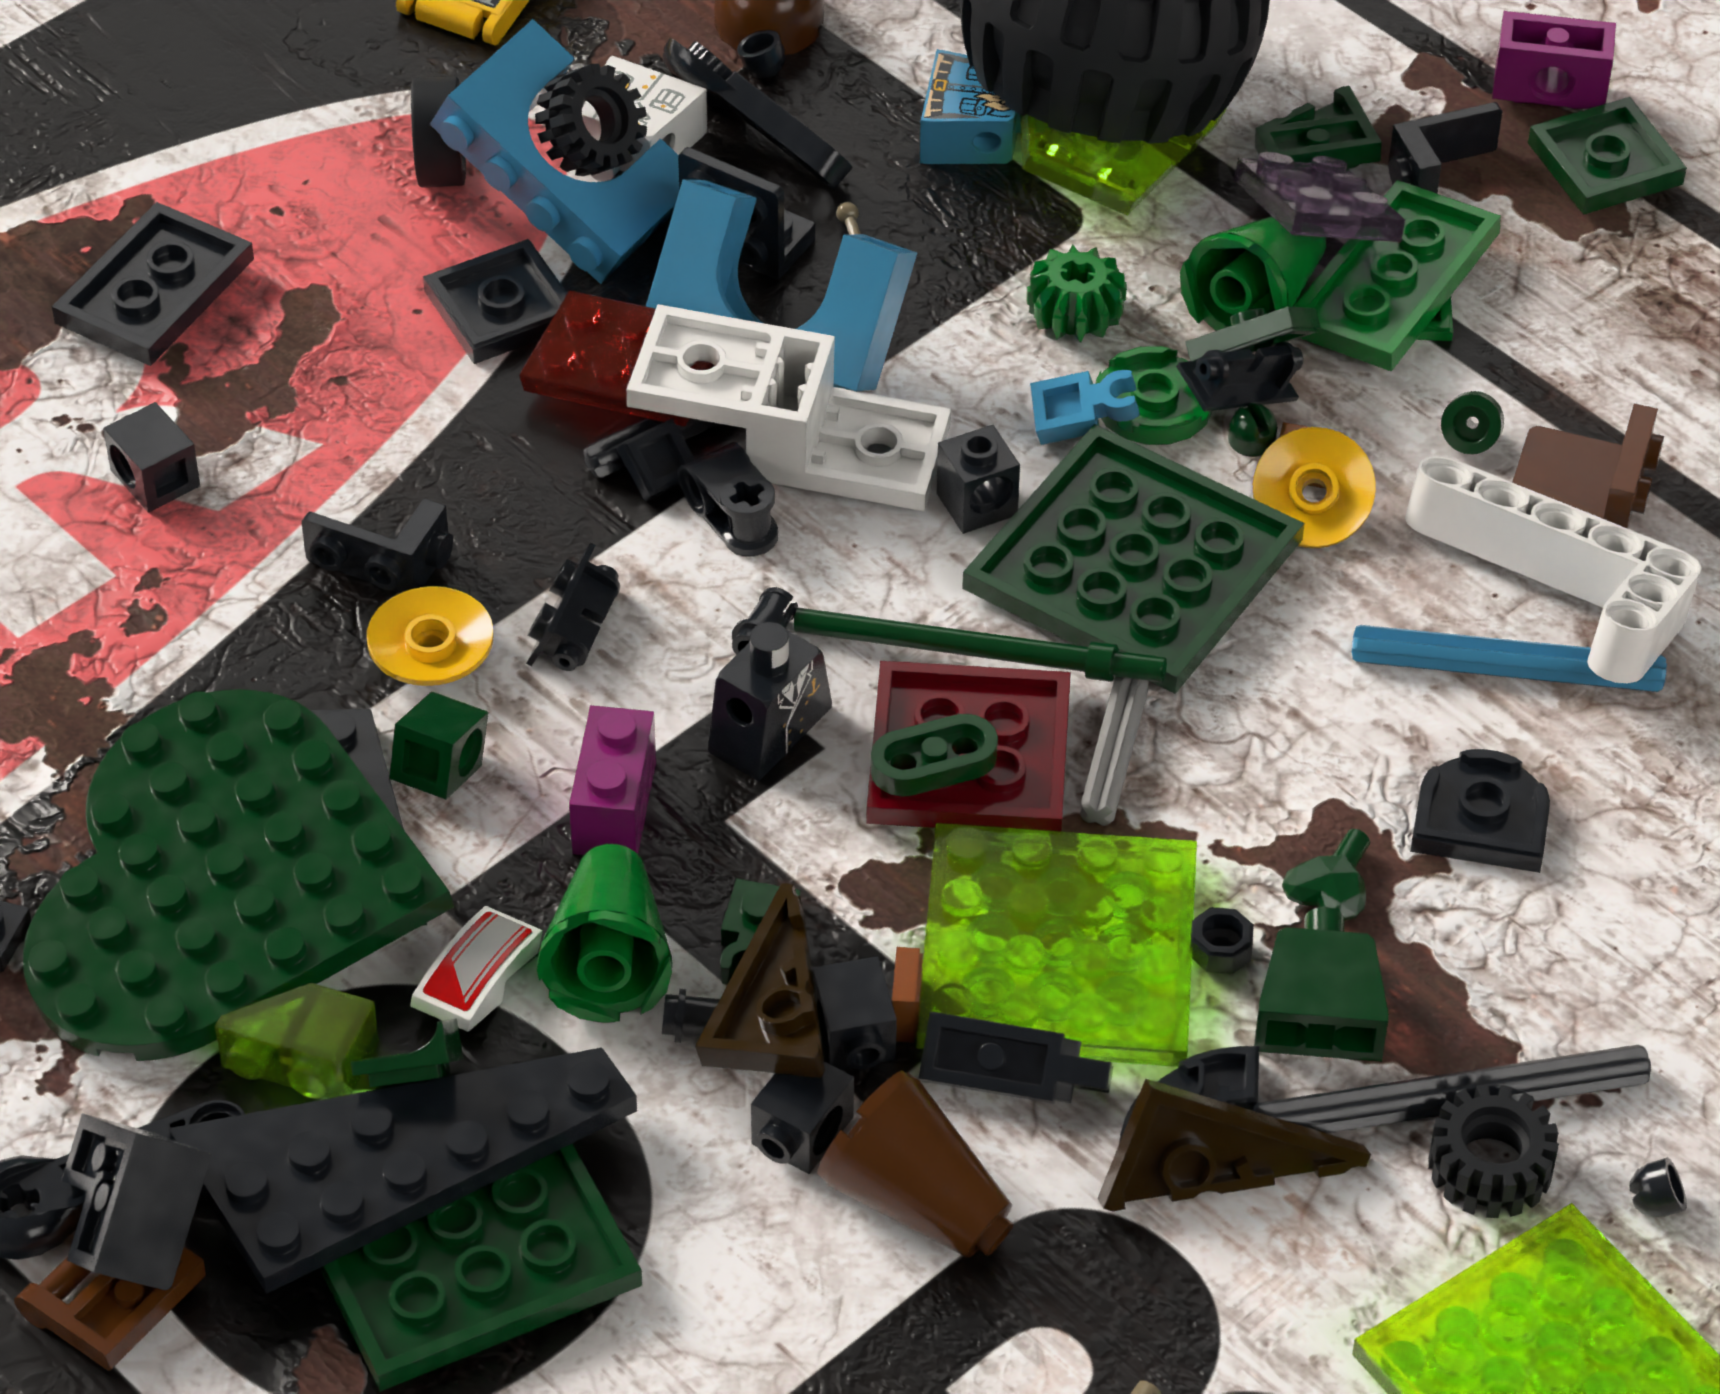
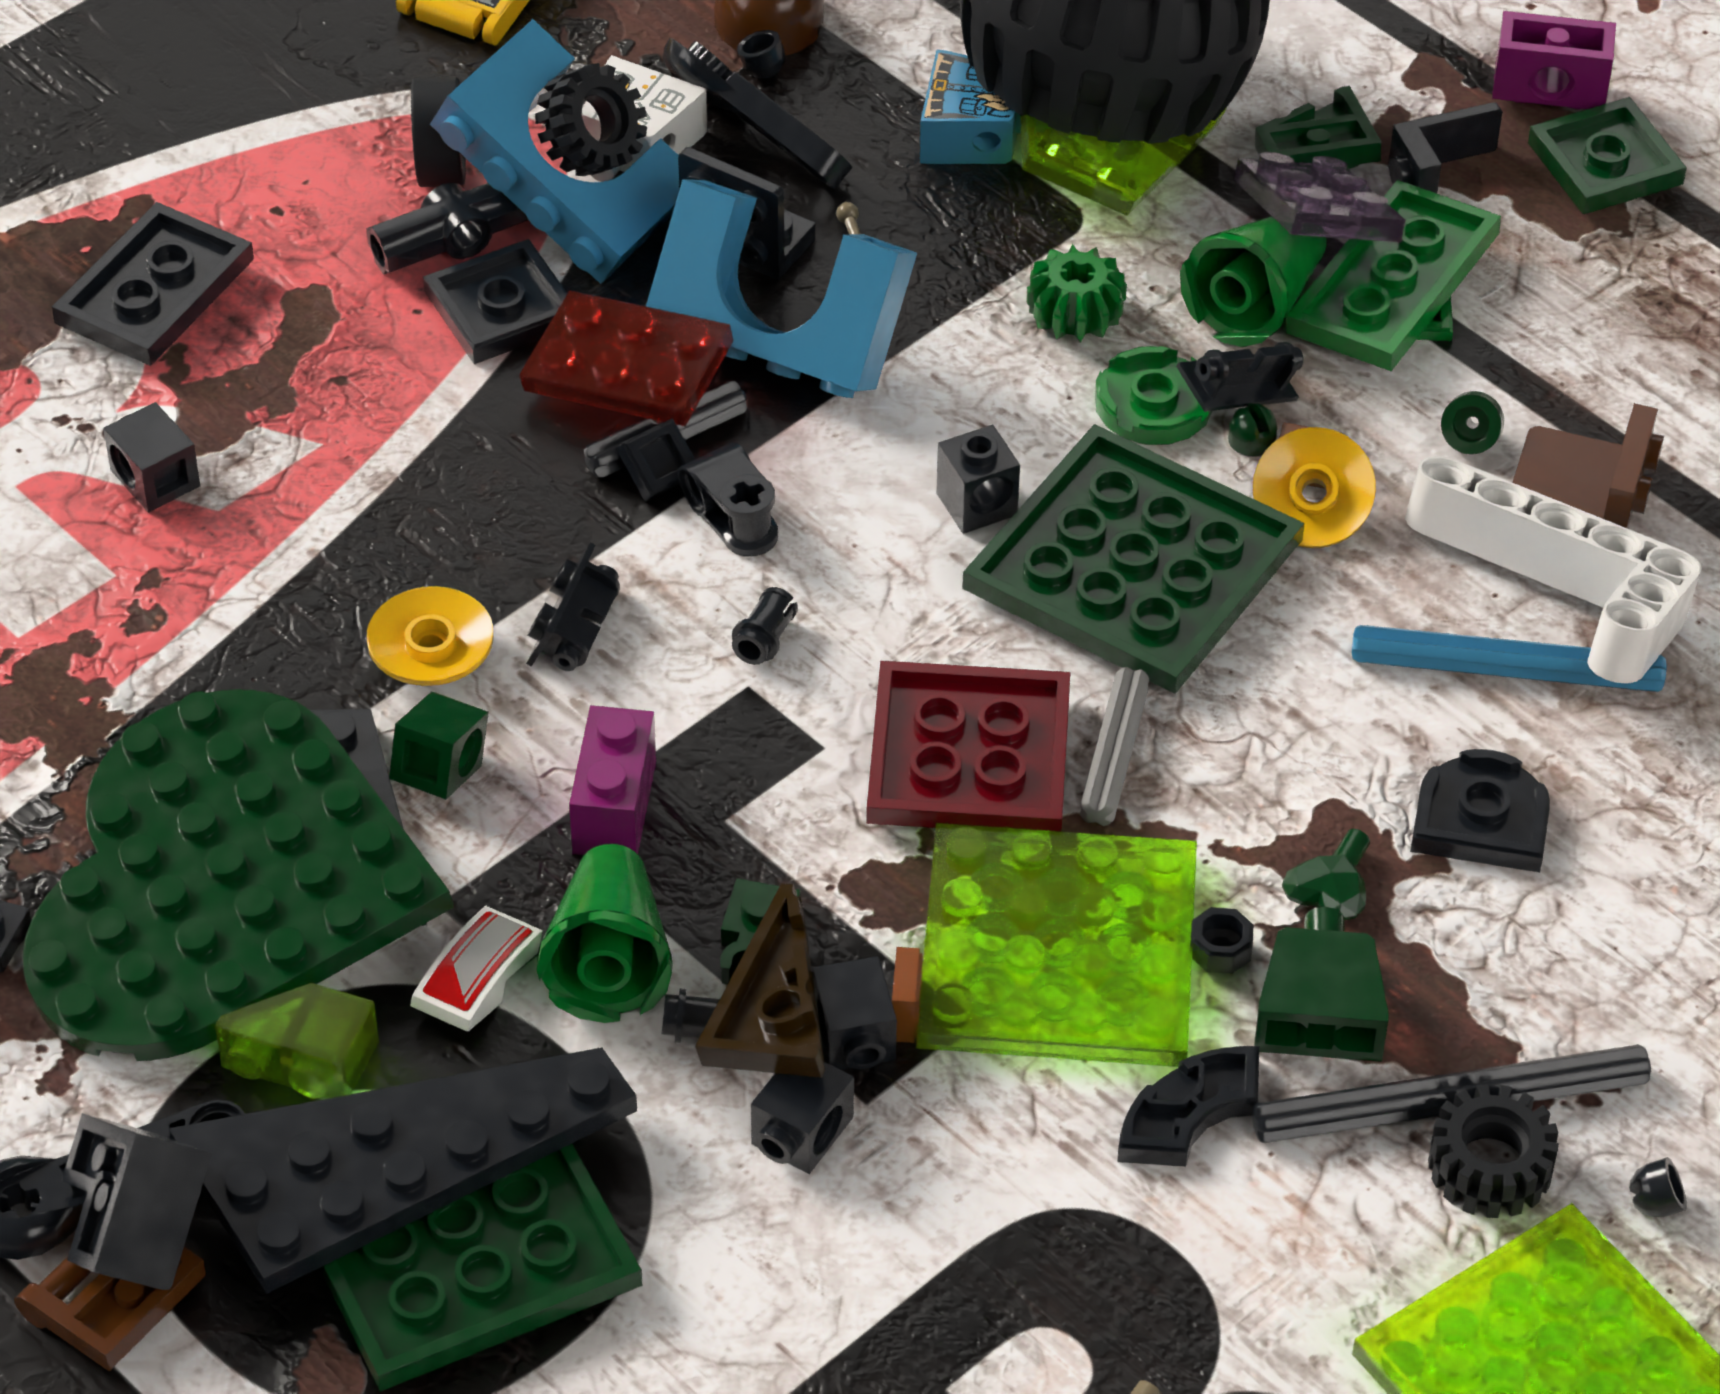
(378, 559): black bracket -> none
(423, 1064): dark green piece -> none
(446, 222): none -> black piece
(767, 699): black torso -> none
(785, 397): white bracket -> none
(918, 1170): reddish brown cone -> none
(928, 755): dark green plate -> none
(1008, 1060): black hinge -> none
(1073, 404): dark azure plate -> none
(1098, 661): dark green bar -> none
(1198, 1144): dark brown wing -> none
(1257, 330): plate -> none

